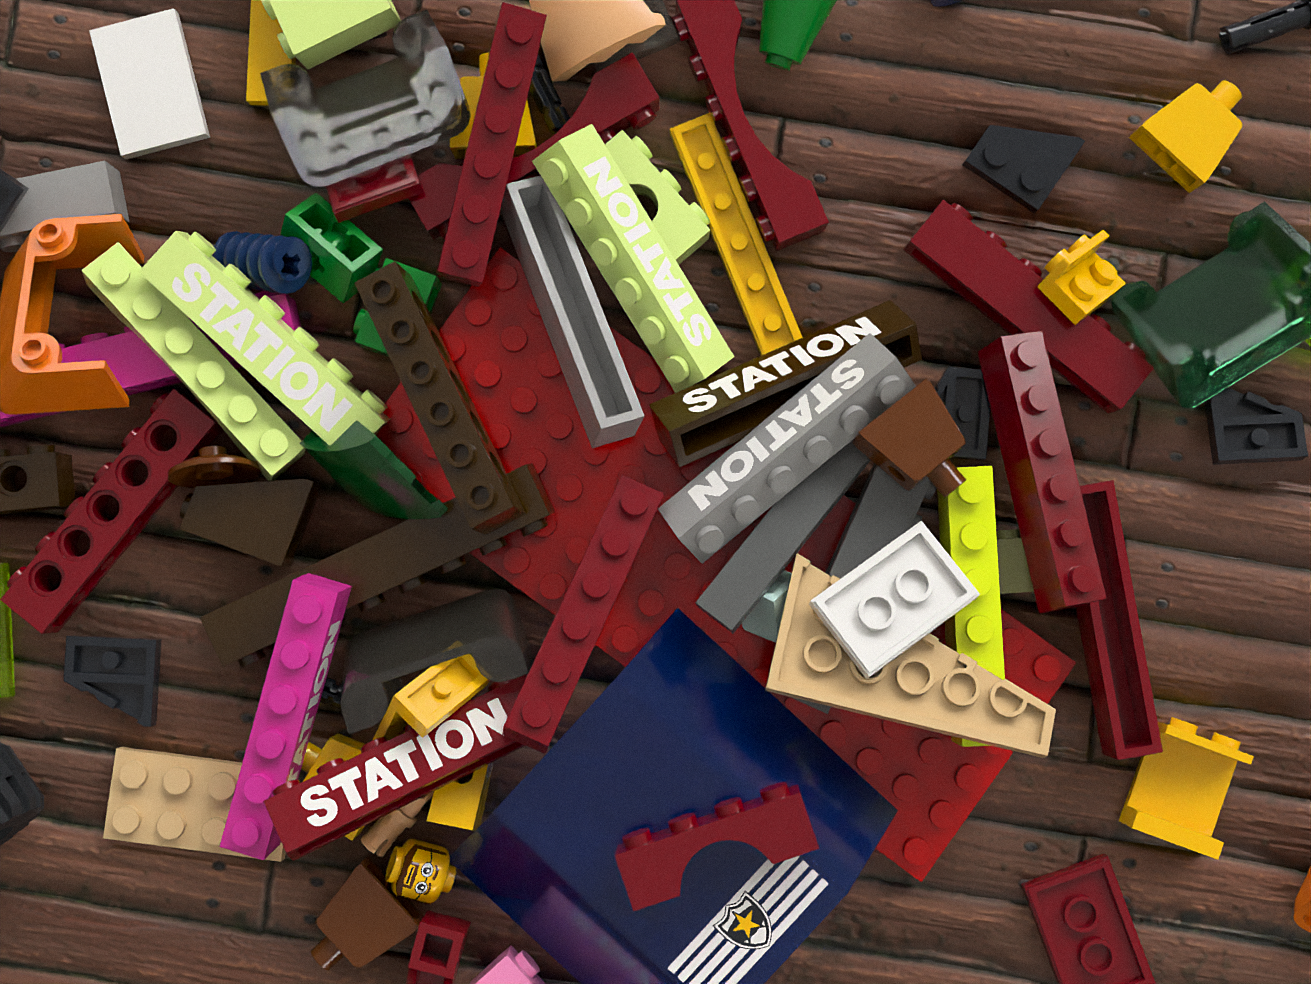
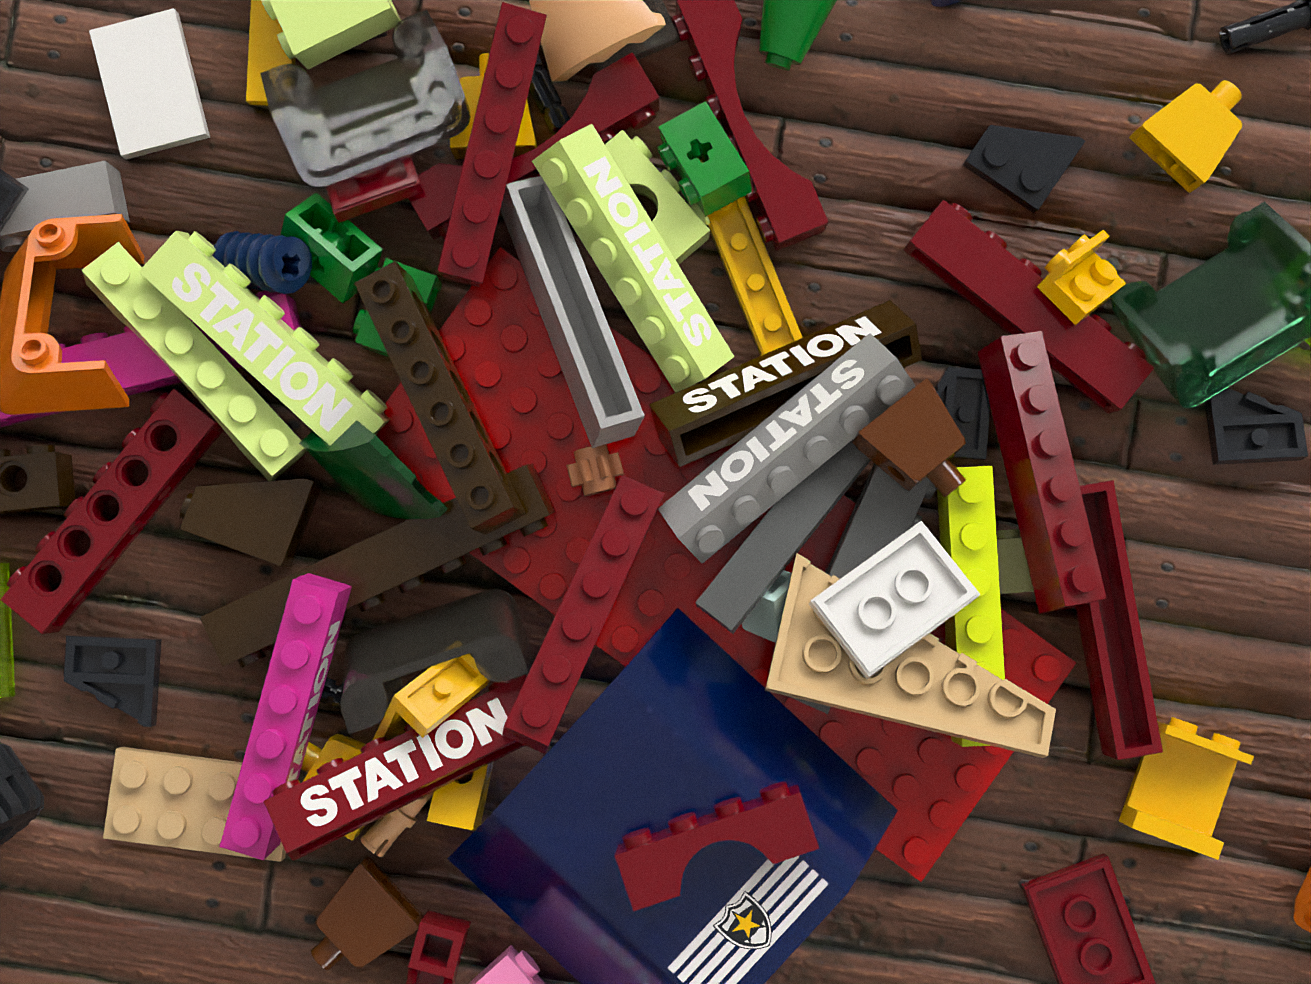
(213, 468): reddish brown dish -> none
(420, 871): yellow head -> none
(595, 470): none -> nougat gear
(698, 137): none -> green brick

